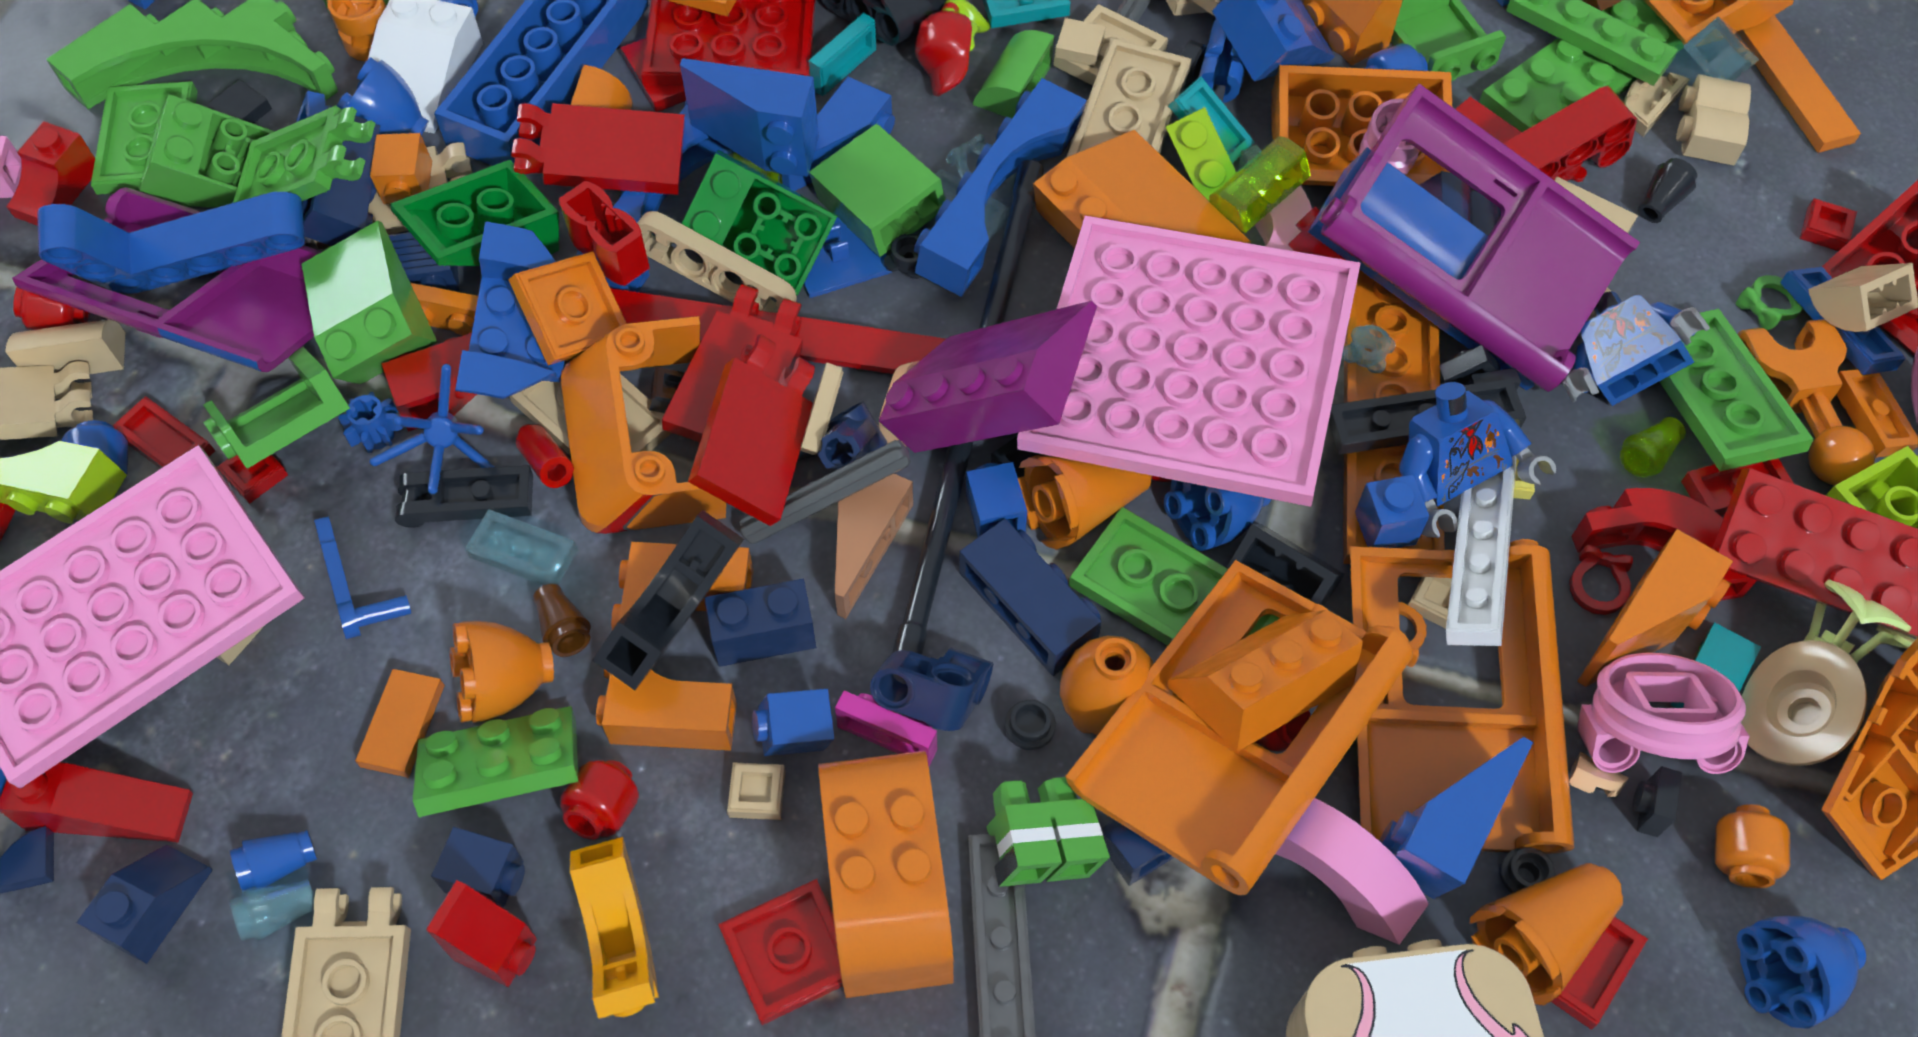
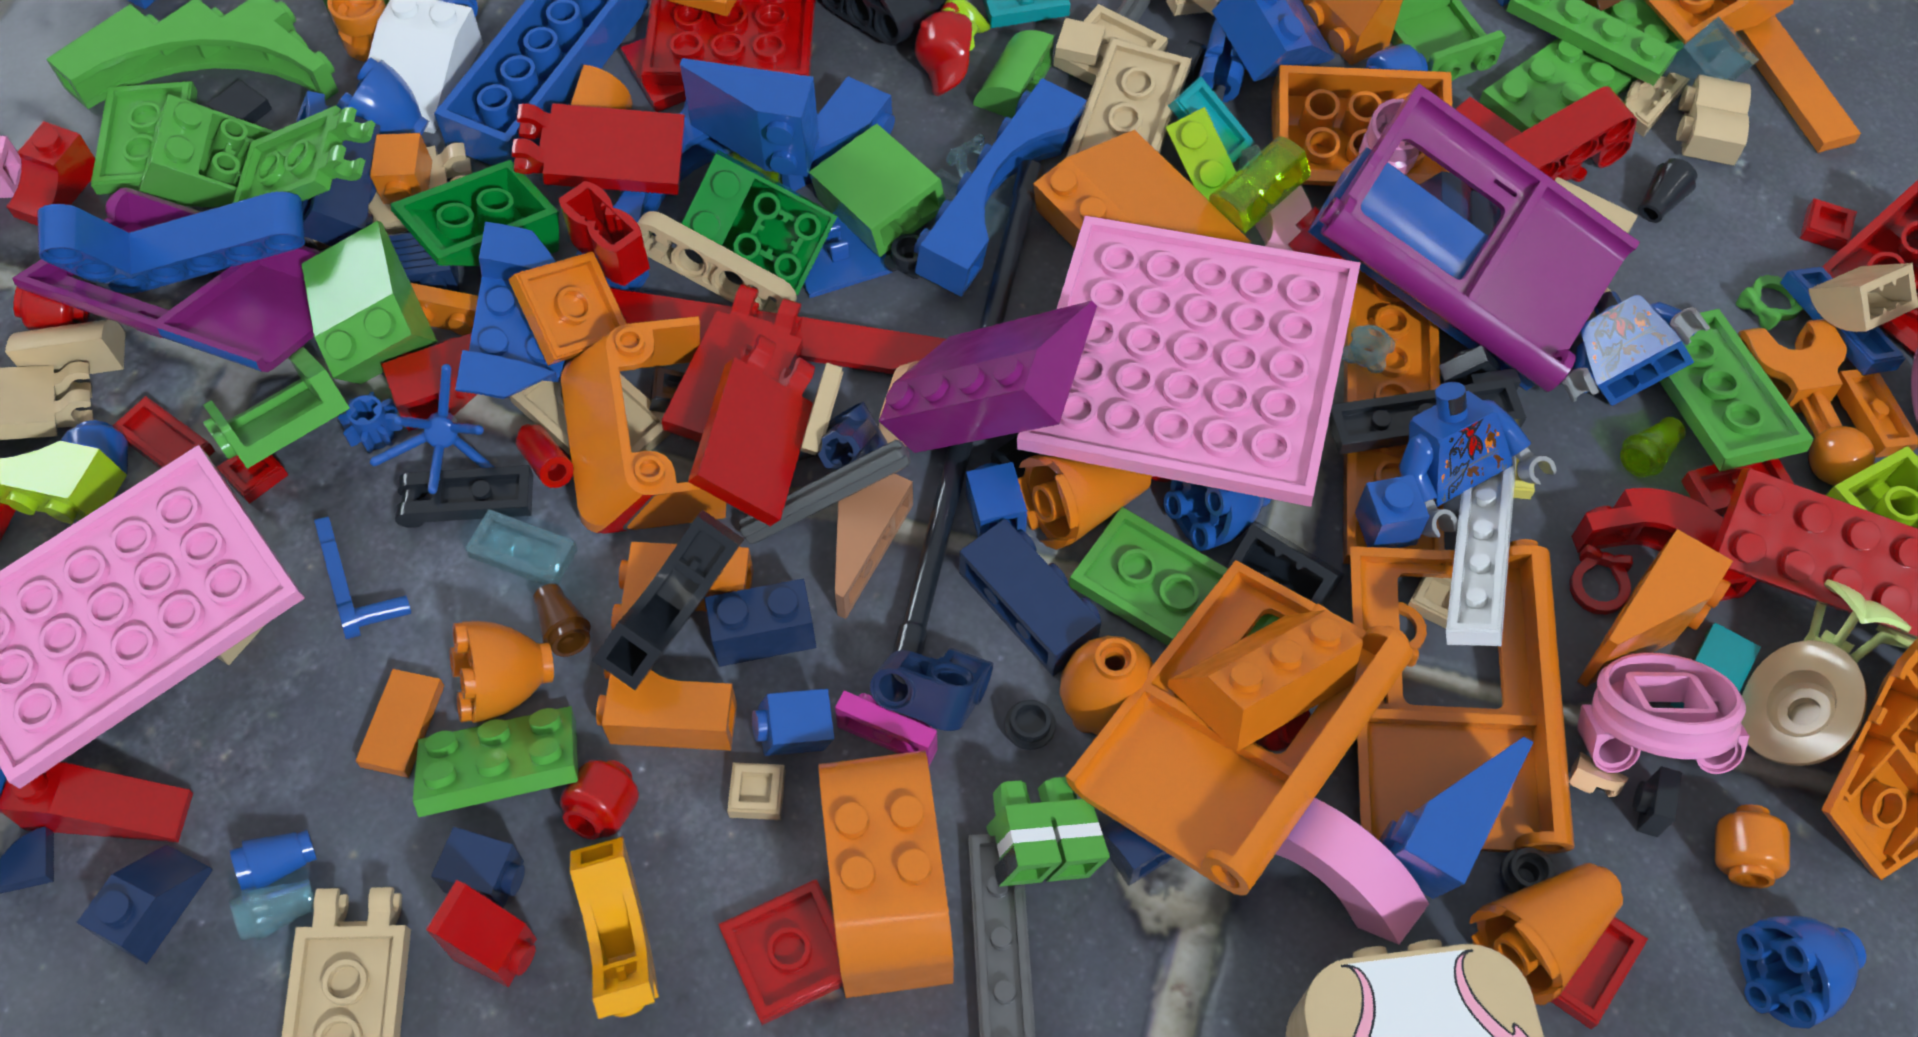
(843, 54): teal tile -> none

